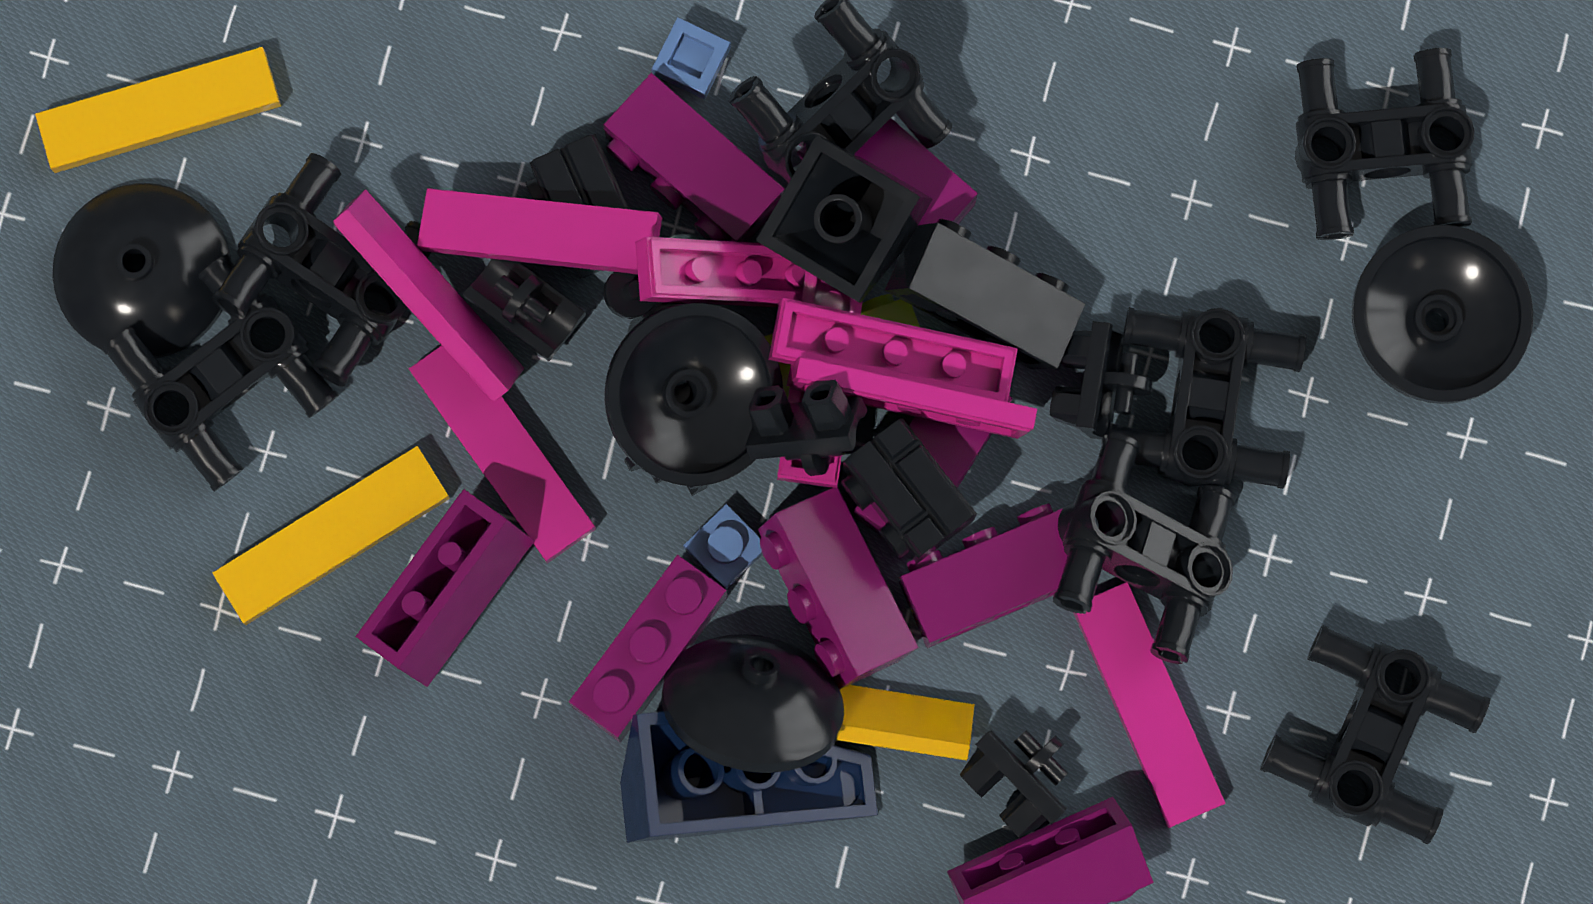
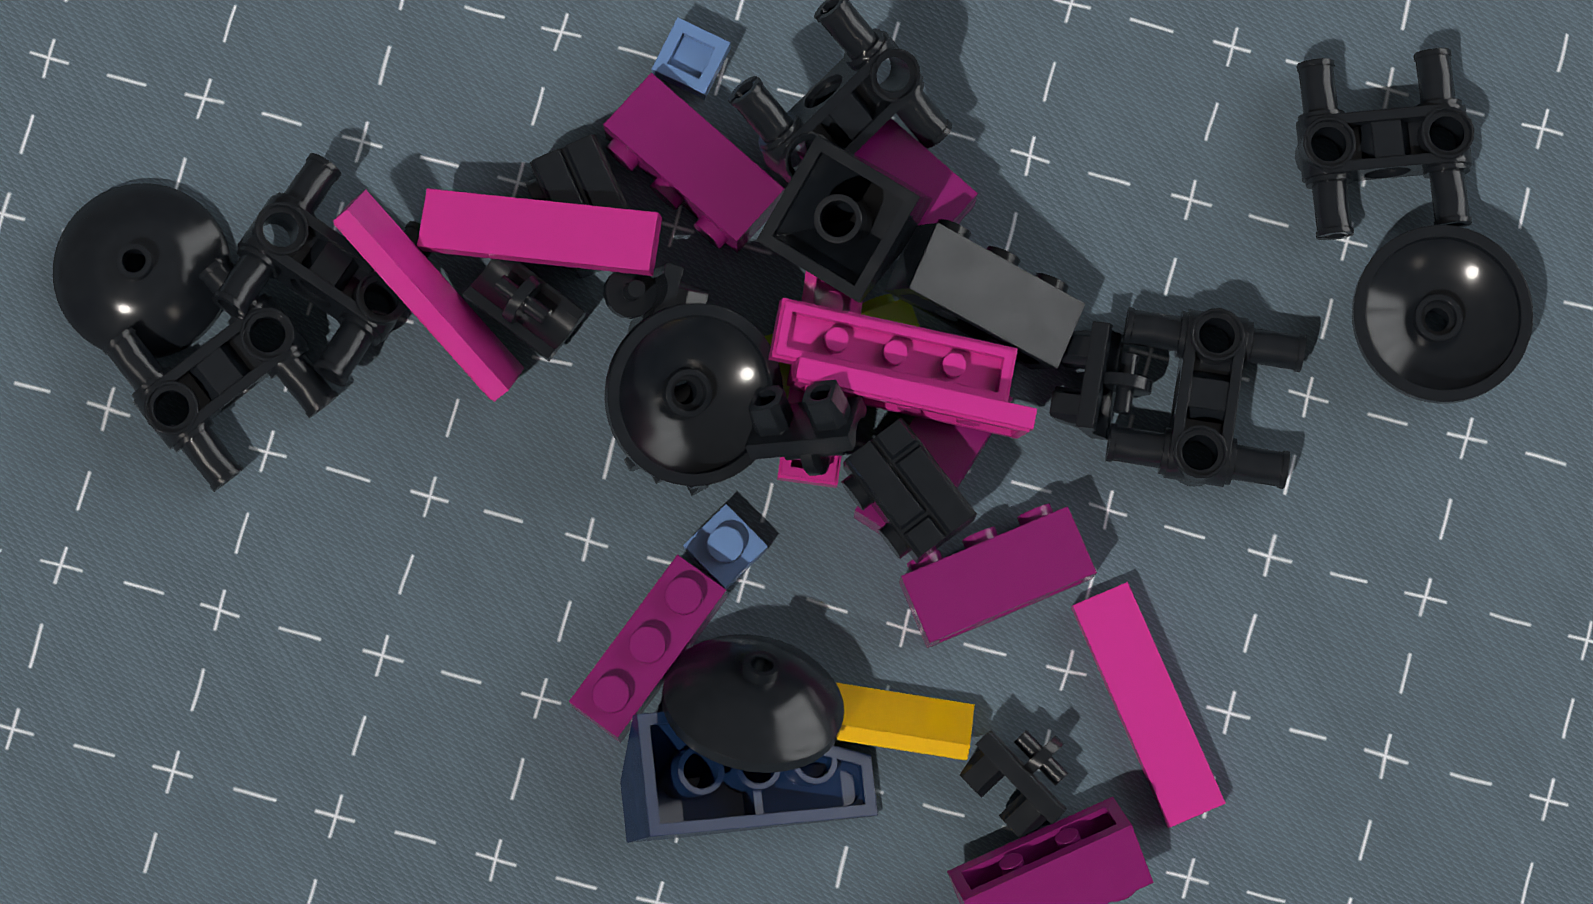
(158, 110): yellow tile -> none
(331, 535): yellow tile -> none
(444, 588): magenta brick -> none
(505, 456): dark pink tile -> none
(715, 273): dark pink tile -> none
(836, 588): magenta brick -> none
(1144, 548): black piece -> none
(1375, 734): black piece -> none

